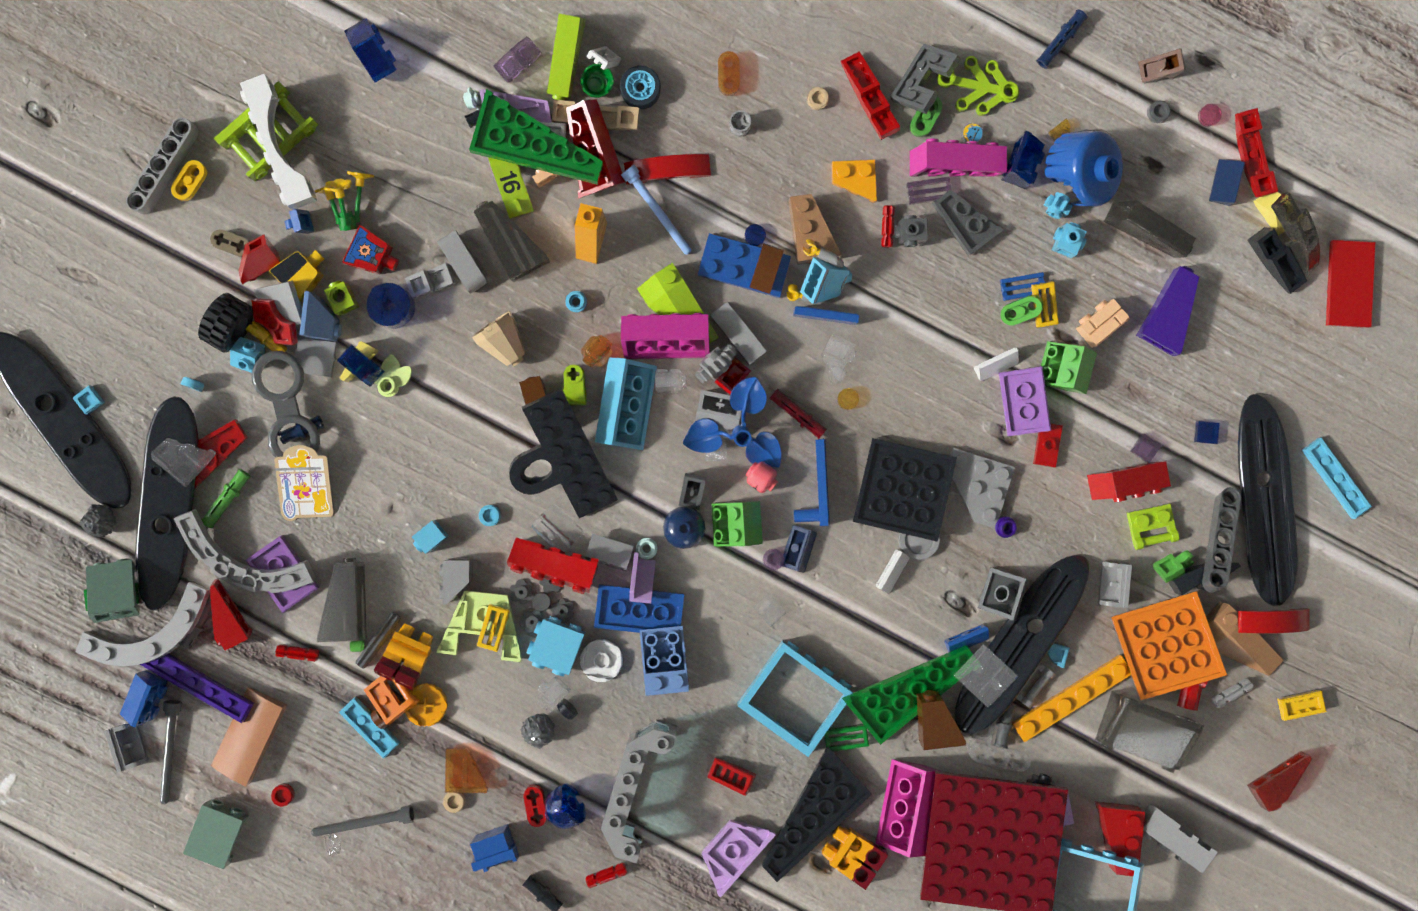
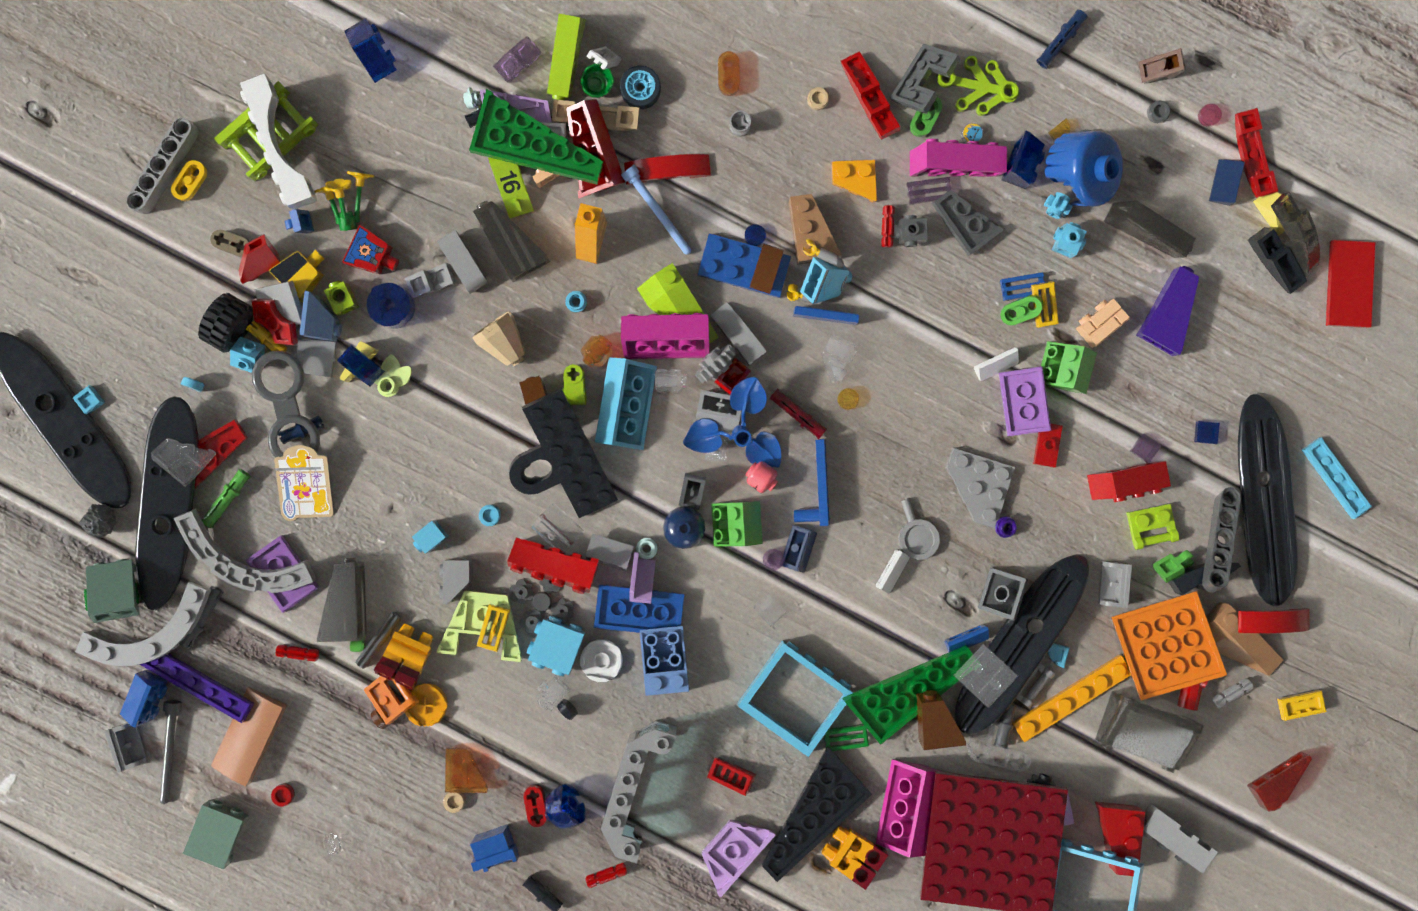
(228, 622): red slope -> none
(360, 719): medium azure tile -> none
(403, 815): dark grey piece -> none
(538, 730): dark grey piece -> none
(904, 489): black plate -> none

